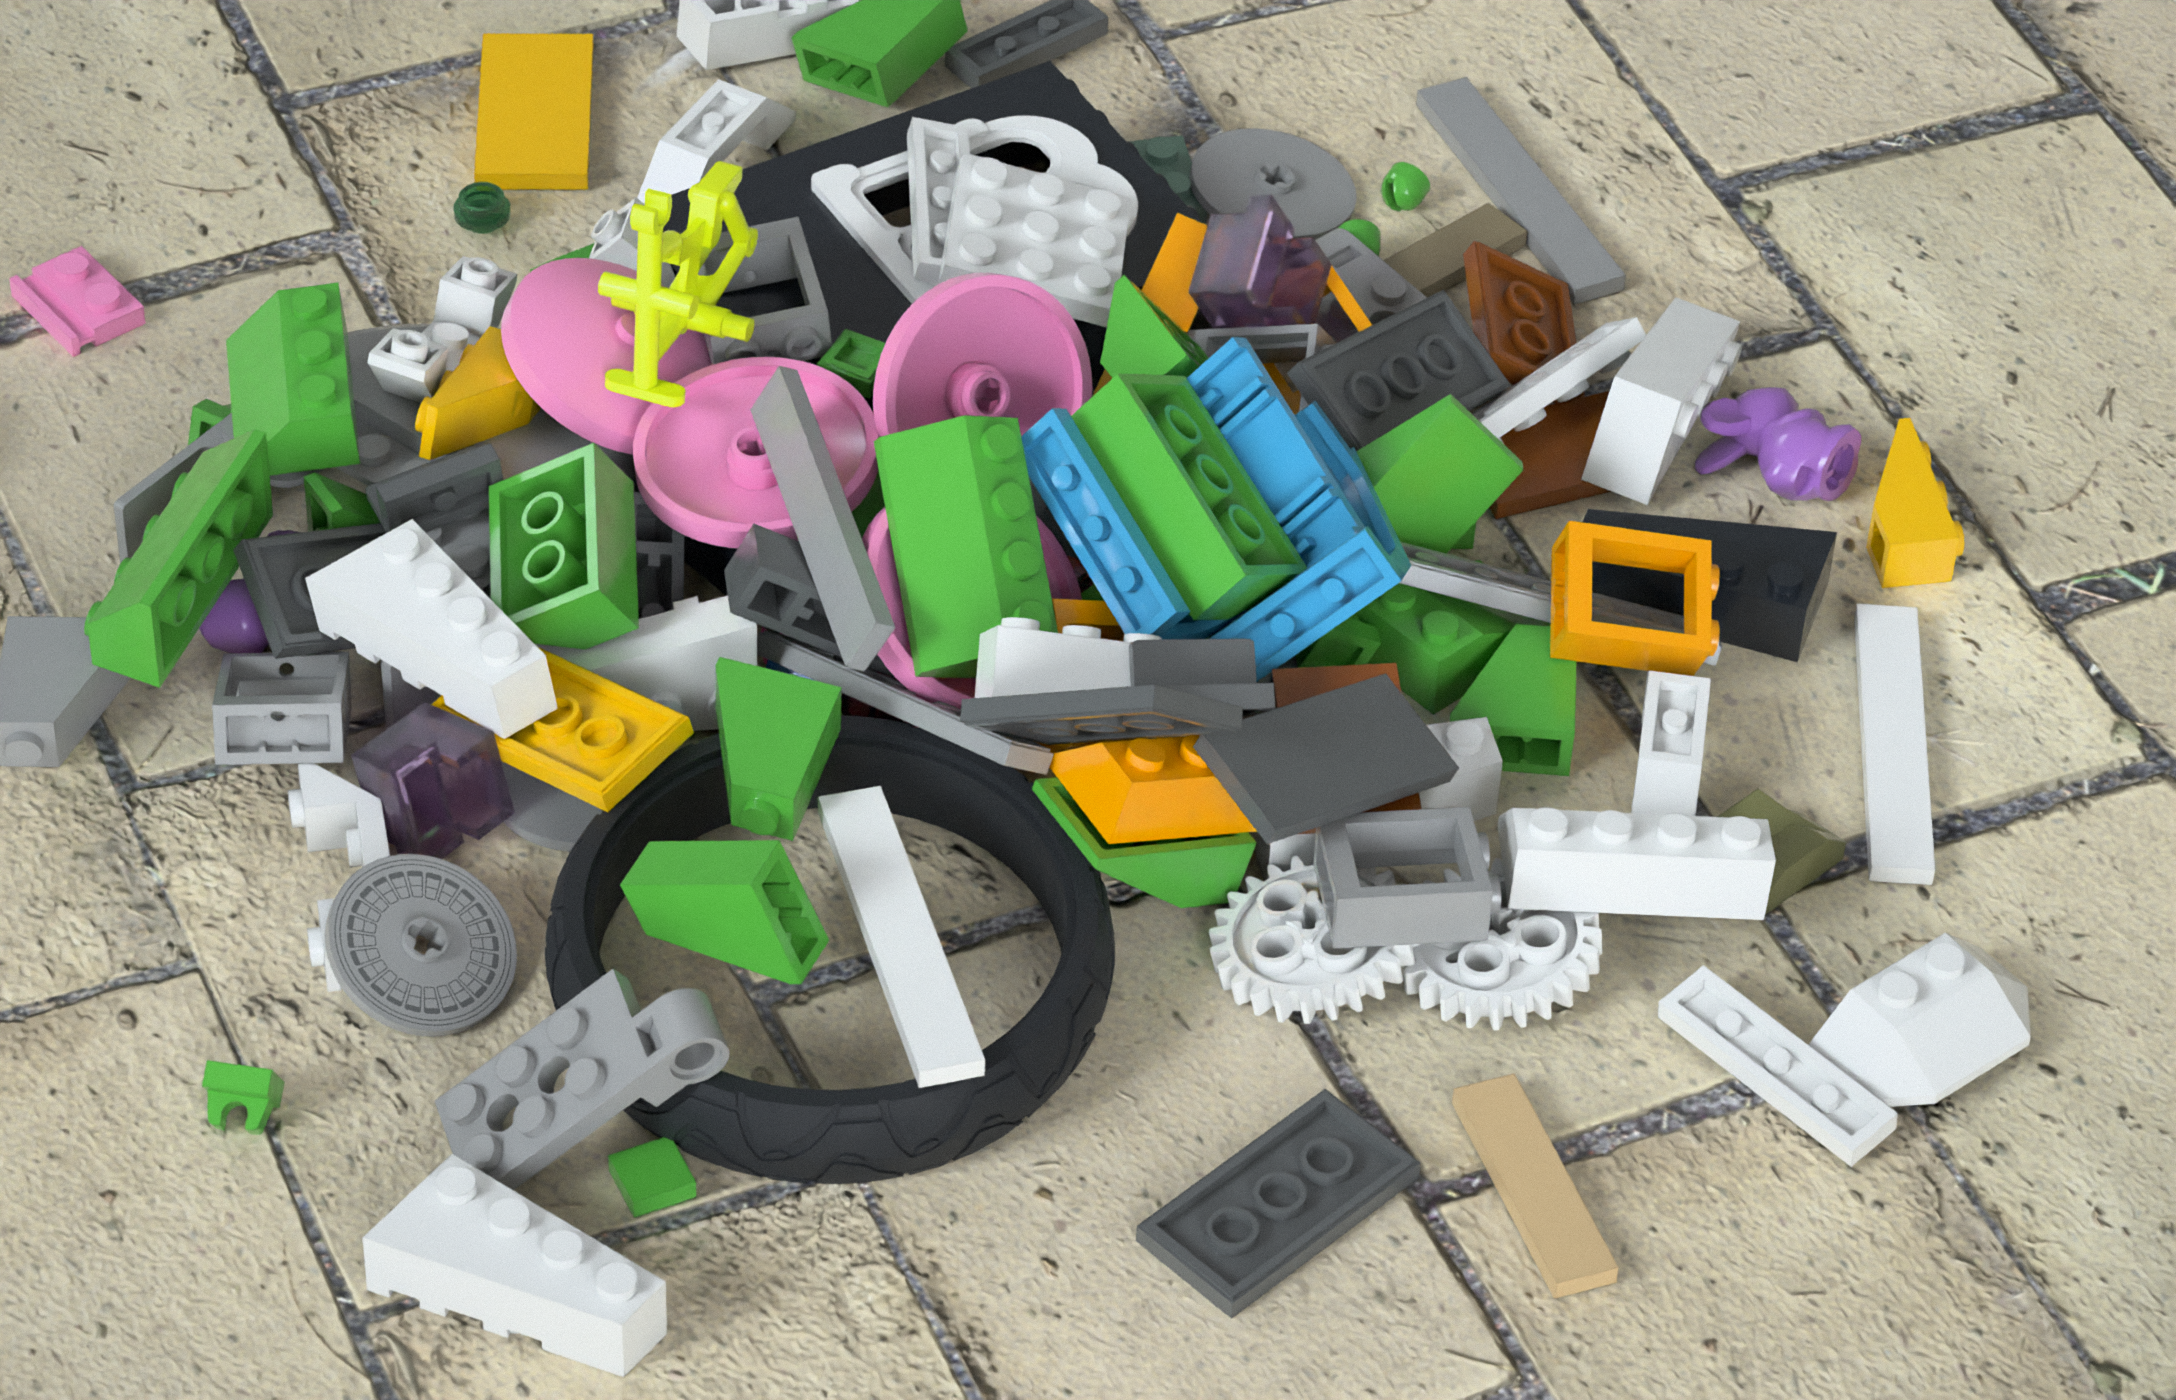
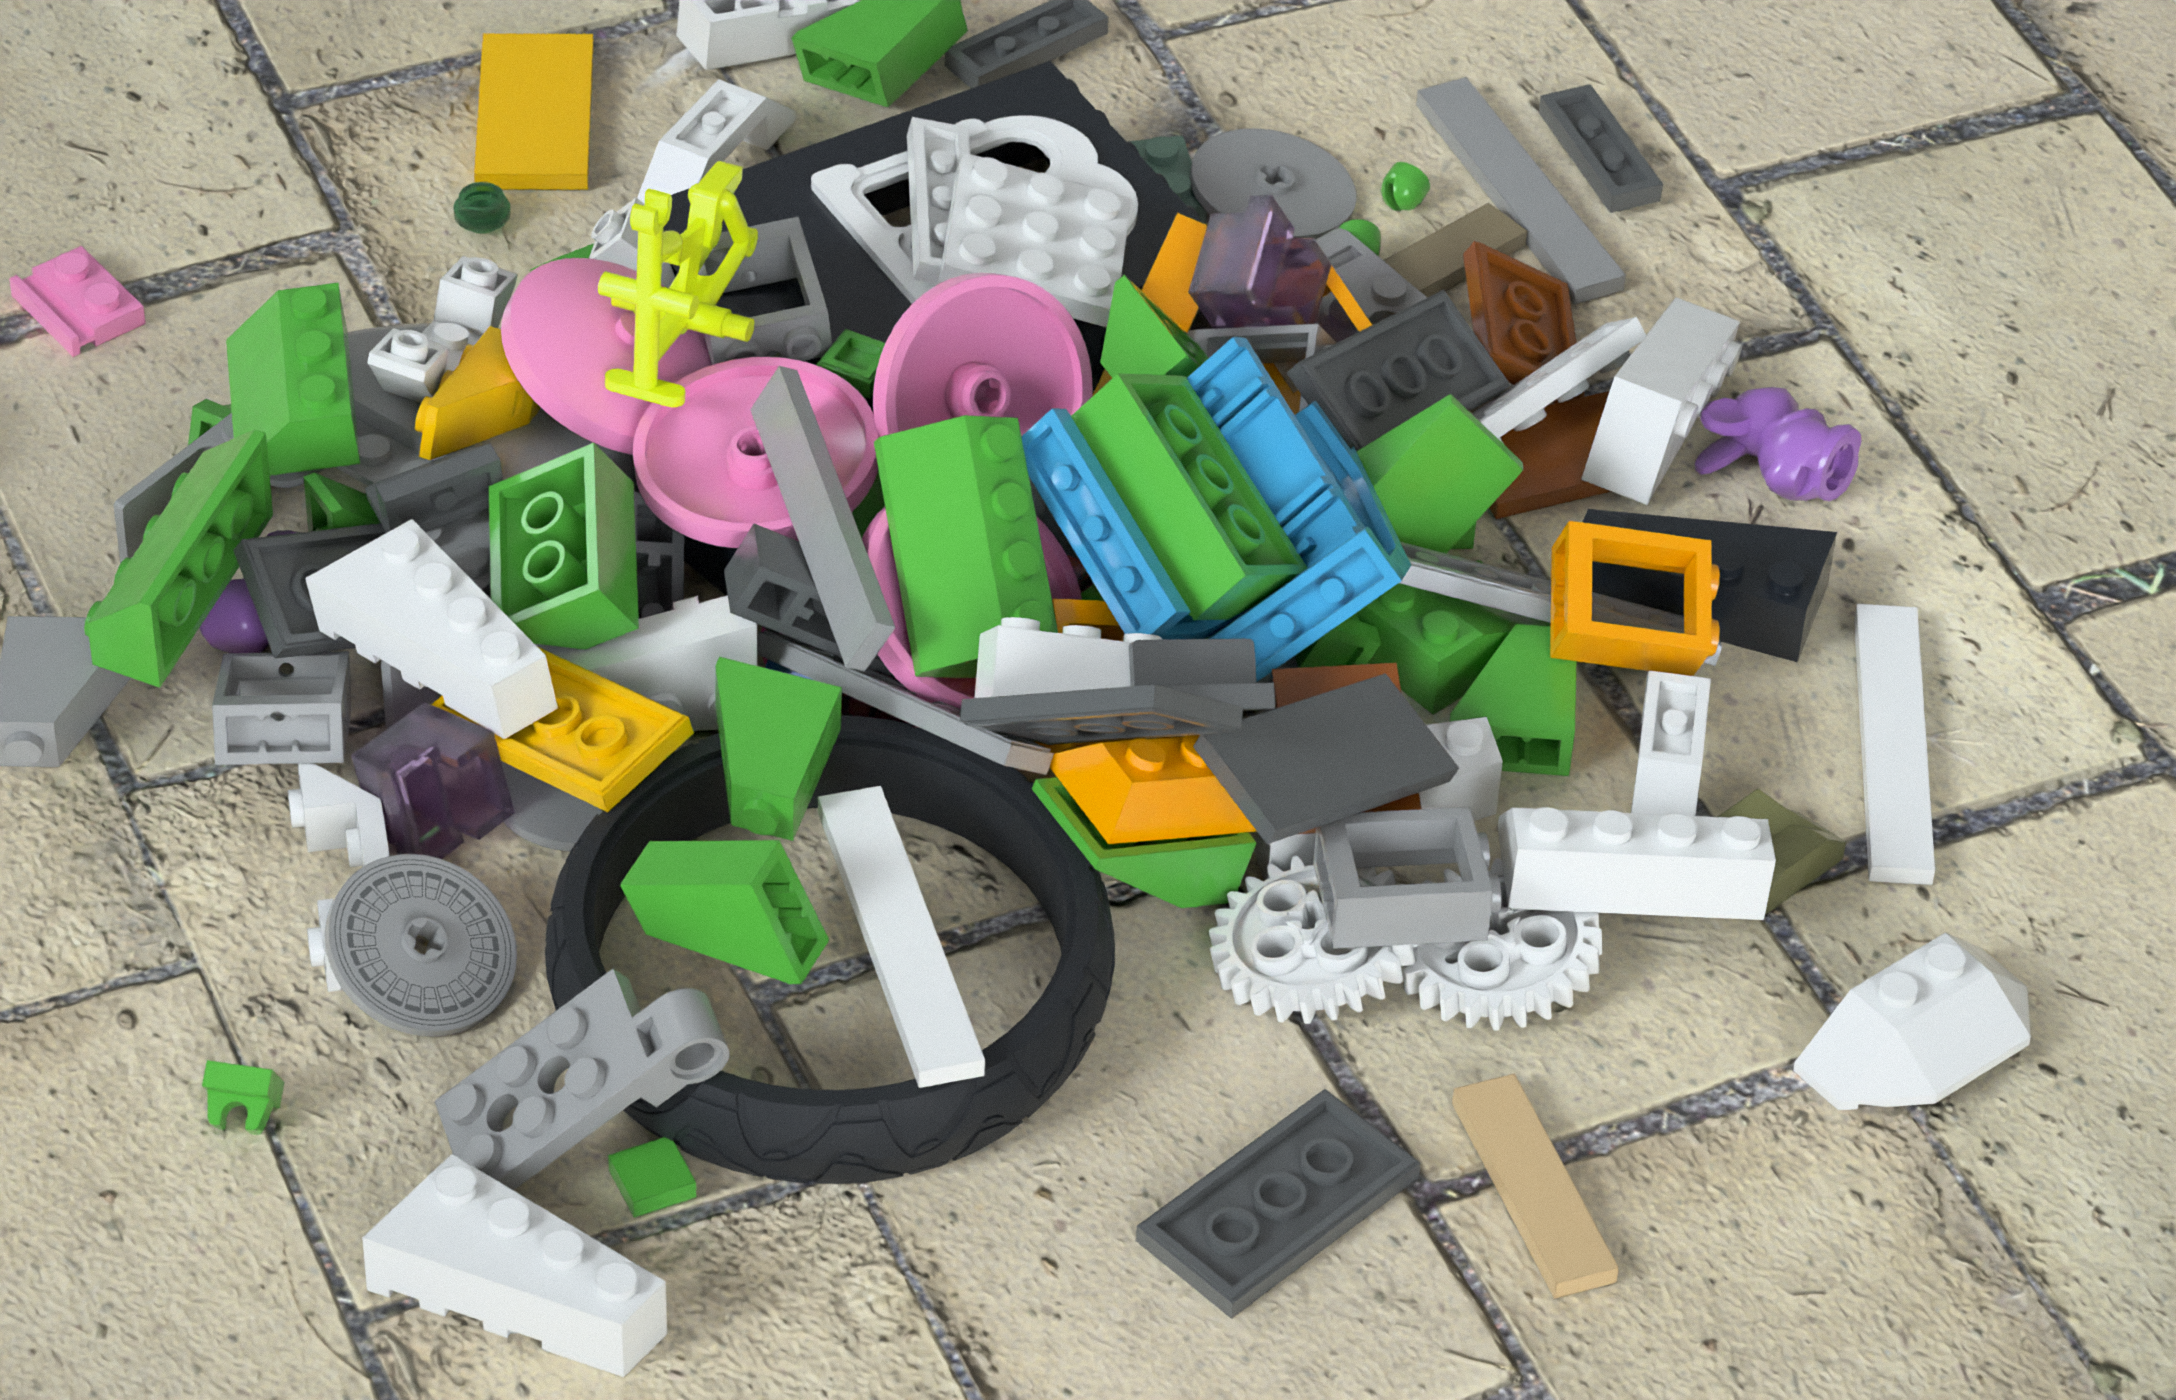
(1600, 148): none -> dark grey plate
(1777, 1065): white plate -> none
(1910, 523): yellow slope -> none

